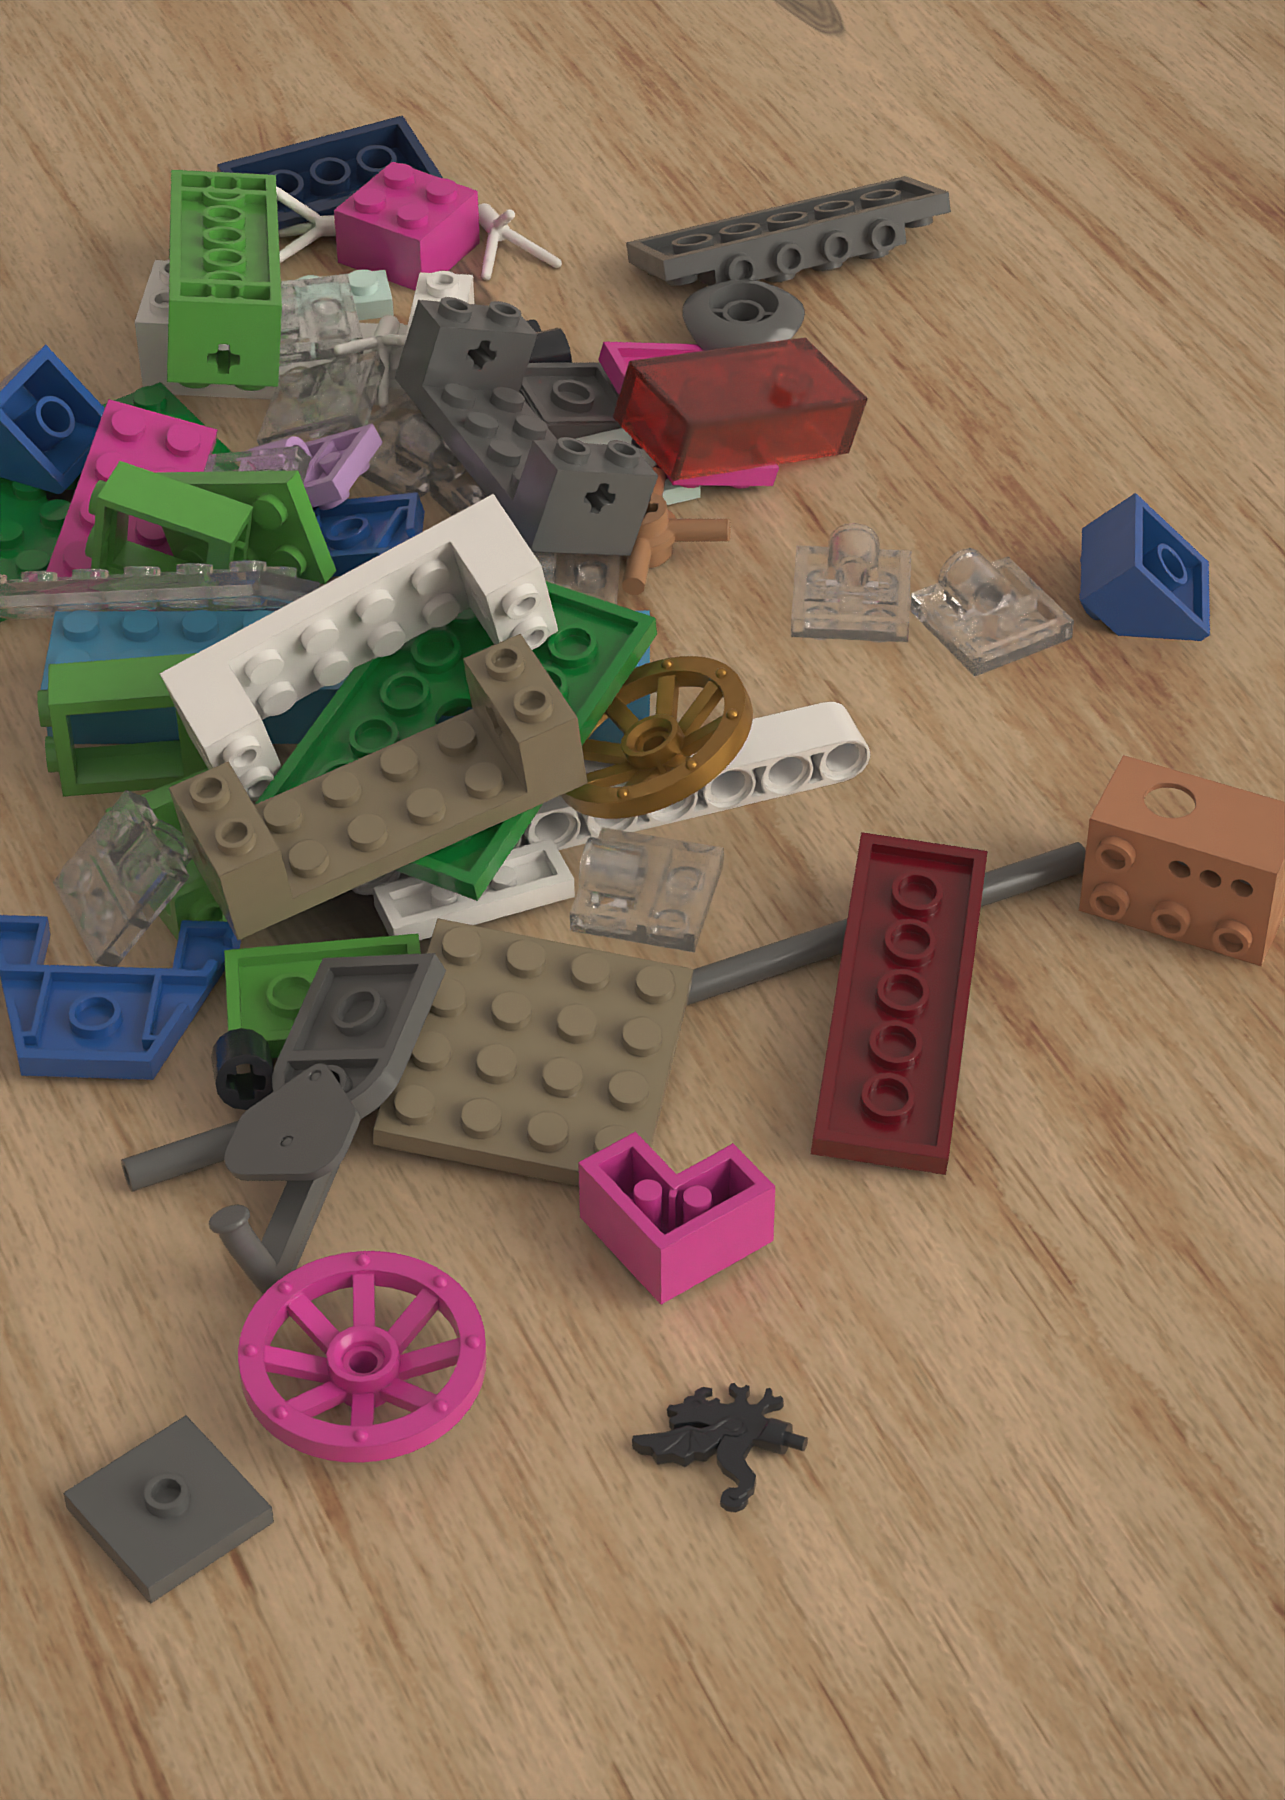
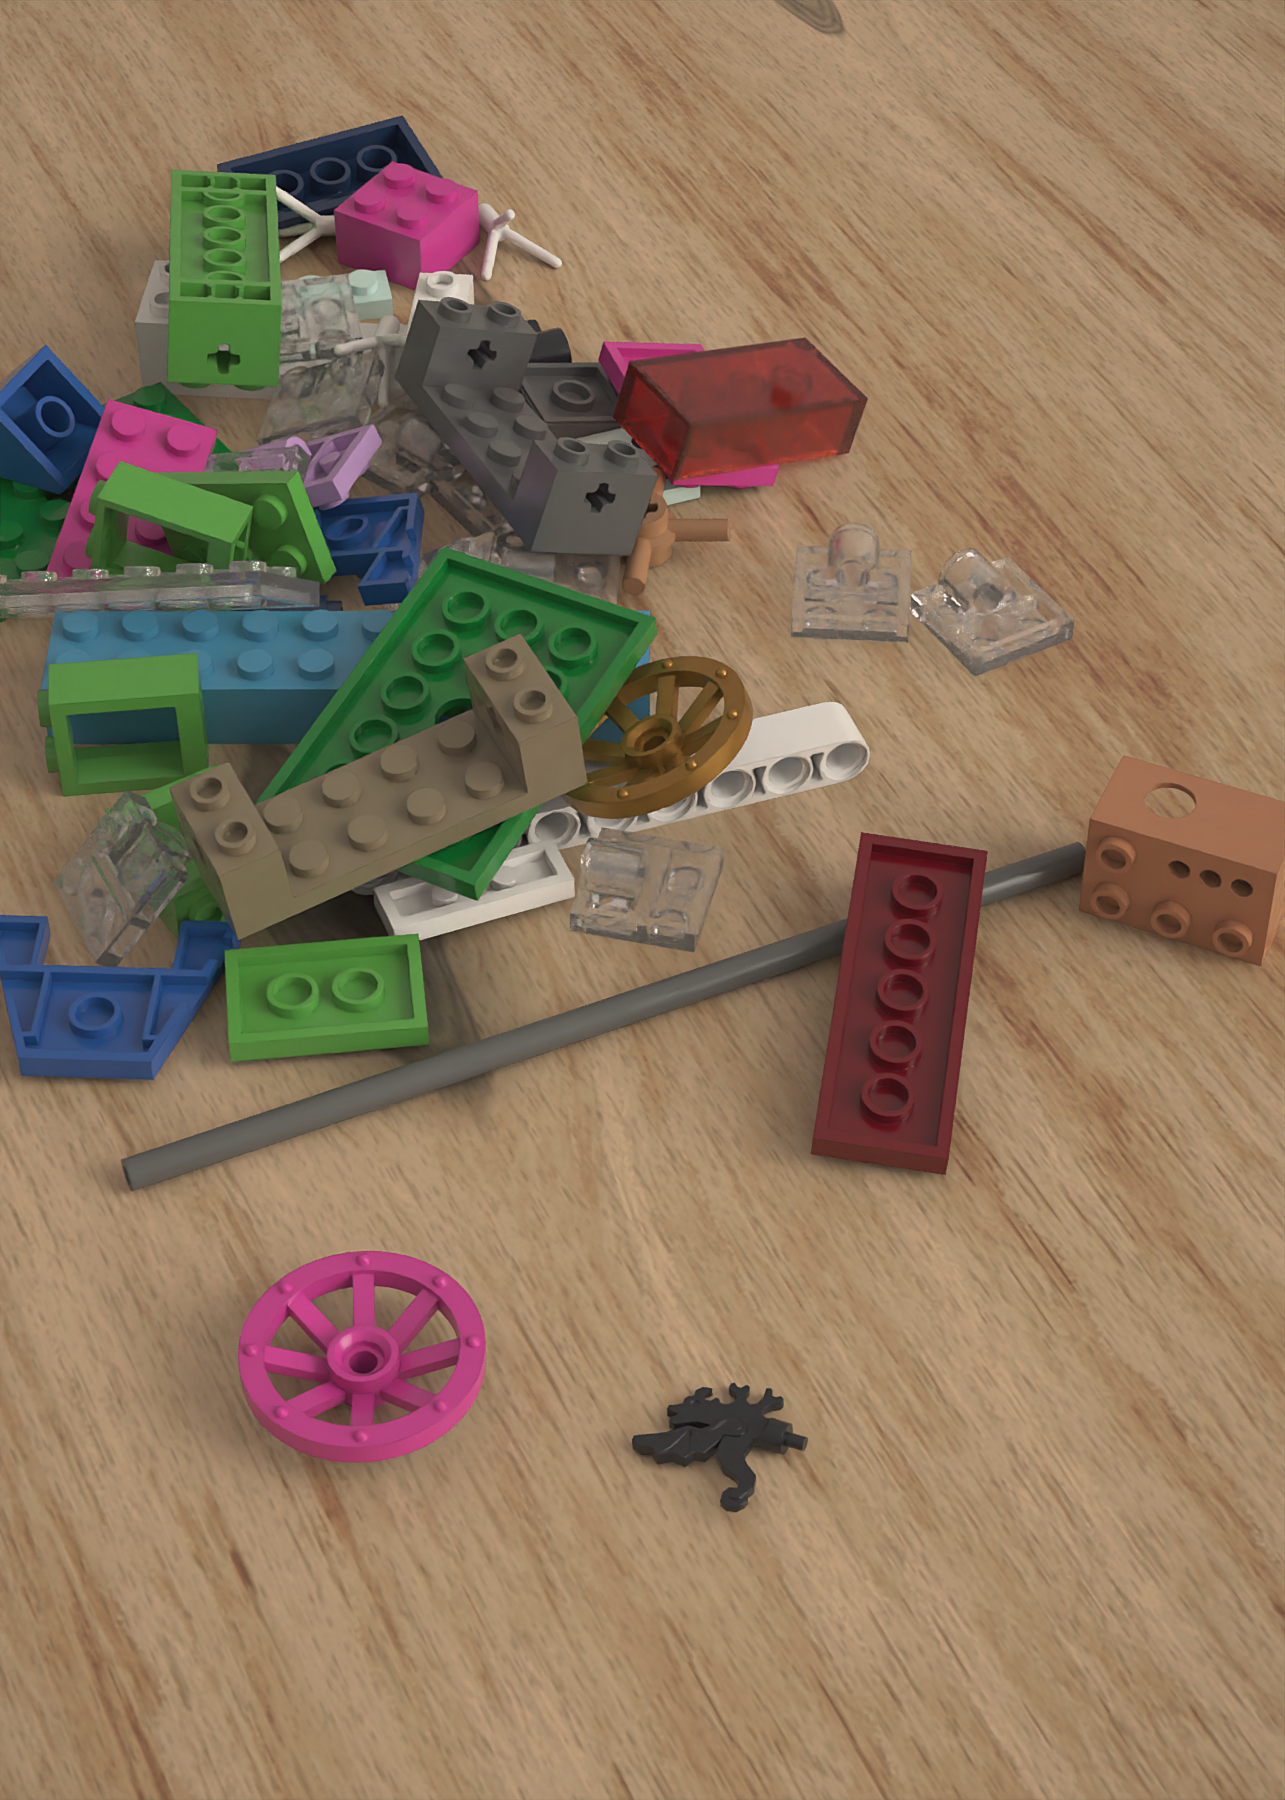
(168, 1508): dark grey plate -> none
(240, 1048): black panel -> none
(330, 1074): dark grey plate -> none
(363, 615): white plate -> none
(535, 1054): dark tan plate -> none
(675, 1225): dark pink brick -> none
(741, 314): dark grey hat -> none
(793, 236): dark grey plate -> none
(1143, 575): blue slope -> none

